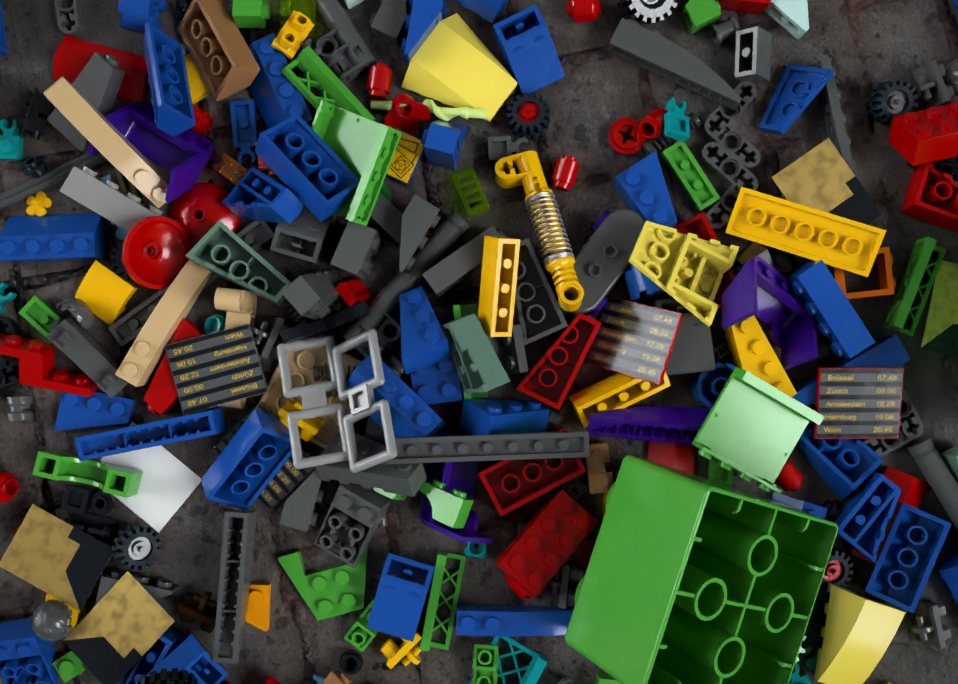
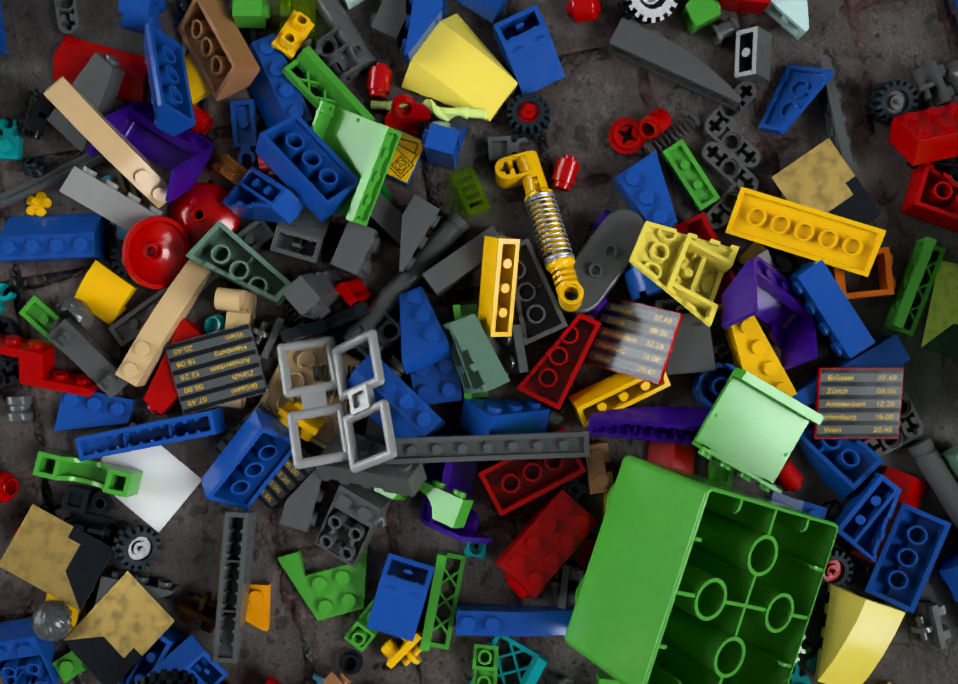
(675, 122): teal plate -> none

